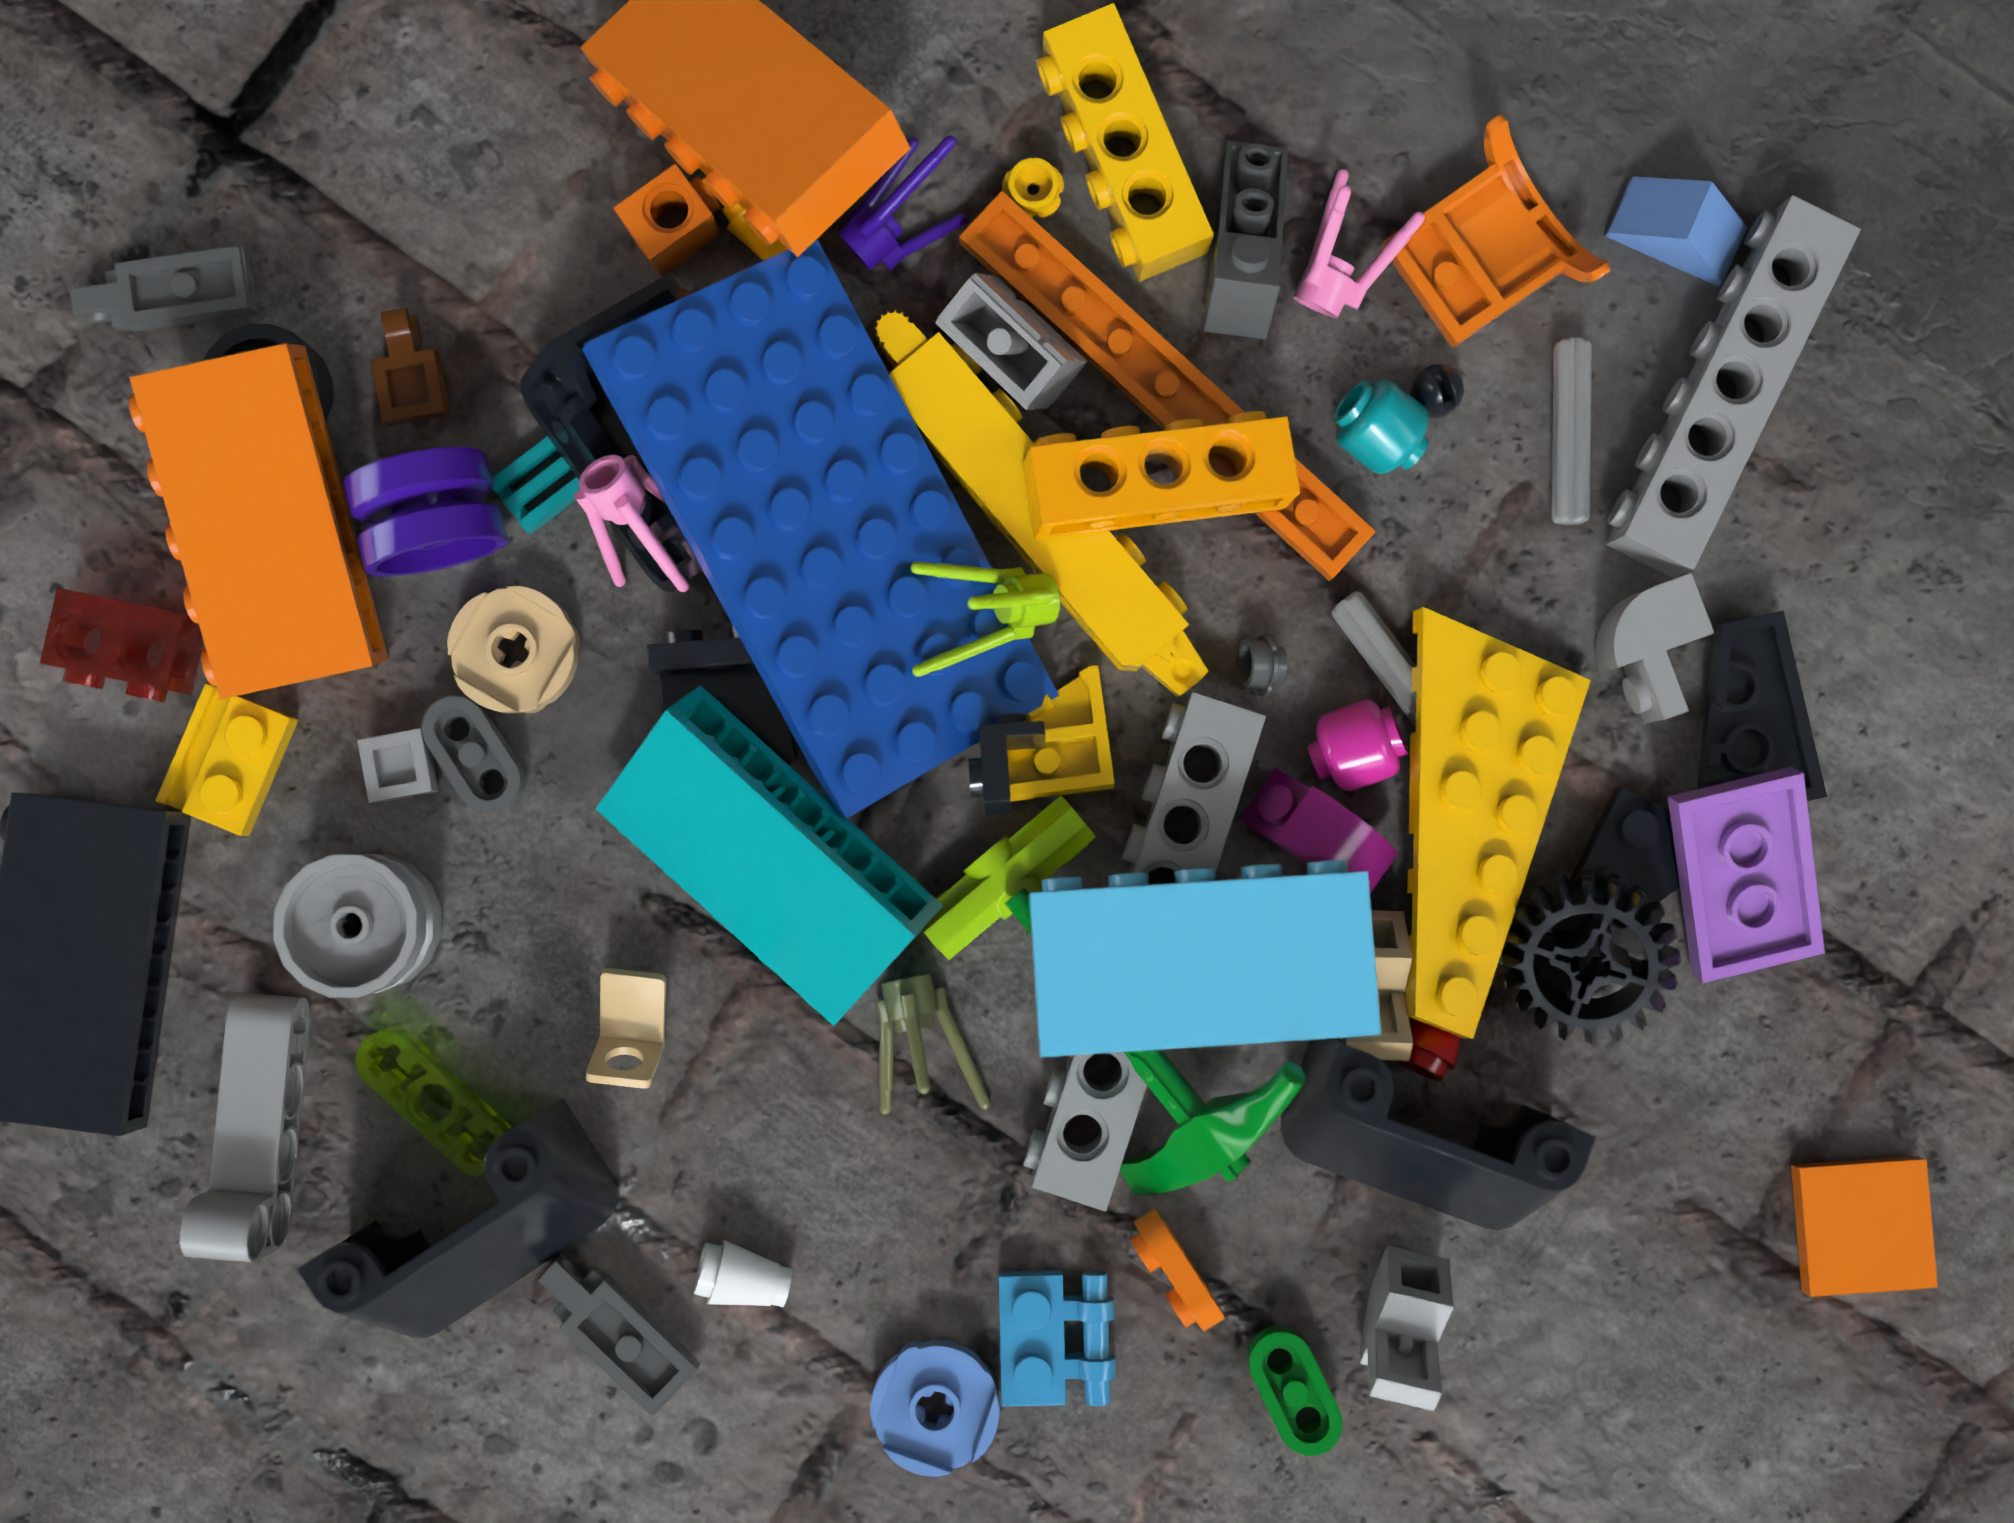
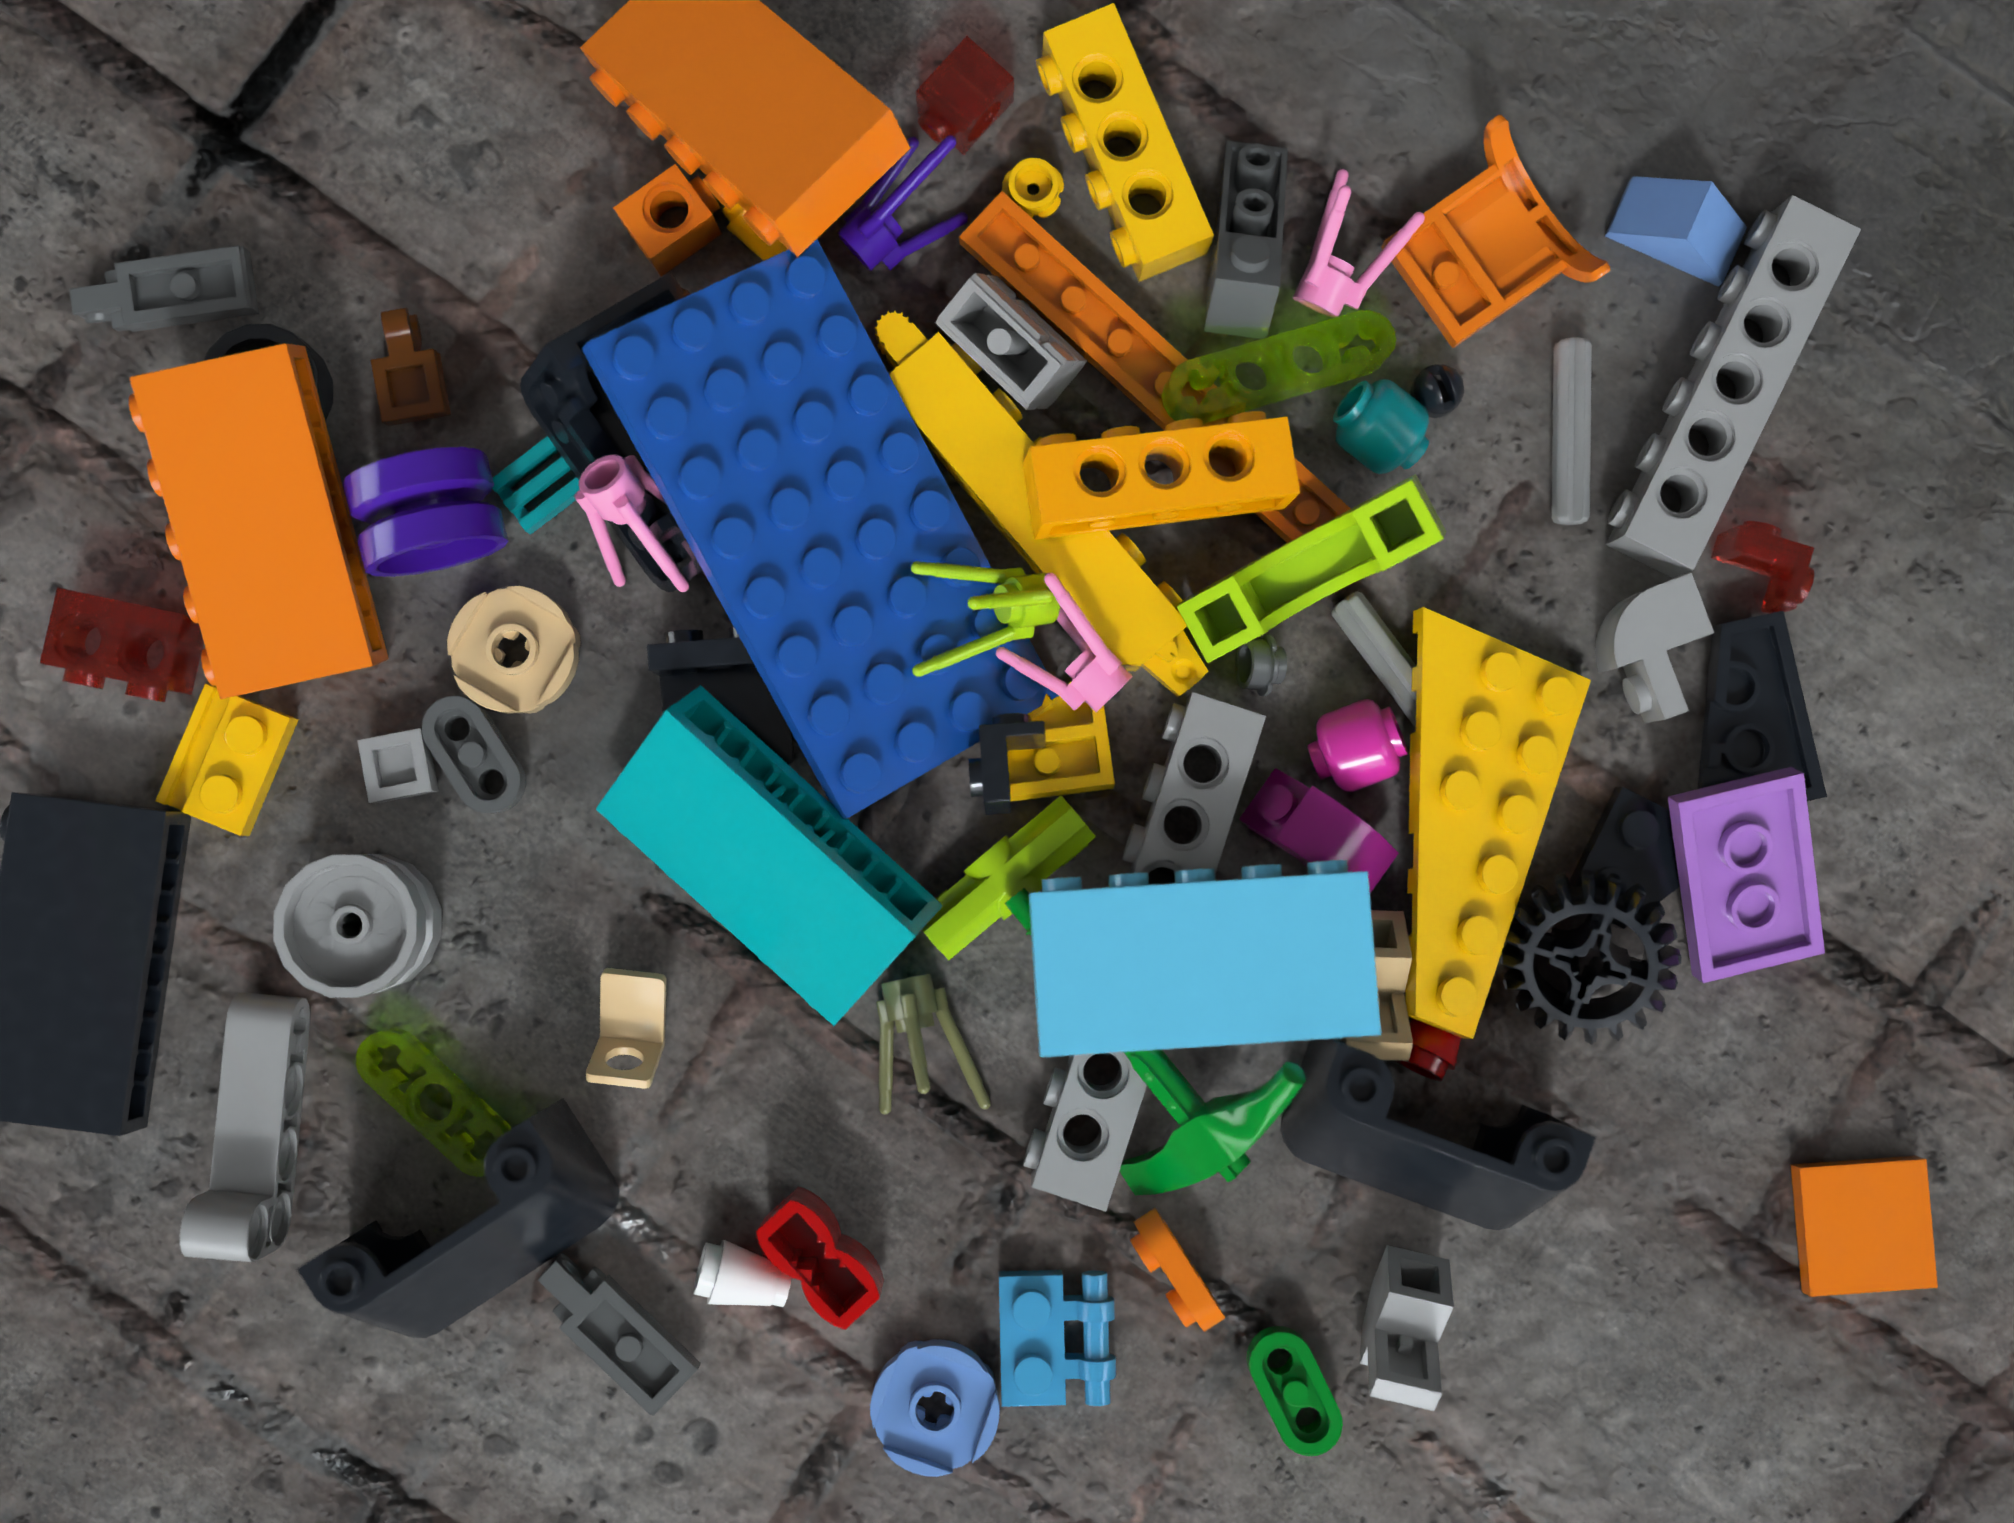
(834, 1269): none -> red brick
(964, 96): none -> clear red brick
(1095, 672): none -> bright pink plant
(1282, 374): none -> clear neon green beam
(1312, 567): none -> lime arch
(1763, 550): none -> clear red bracket

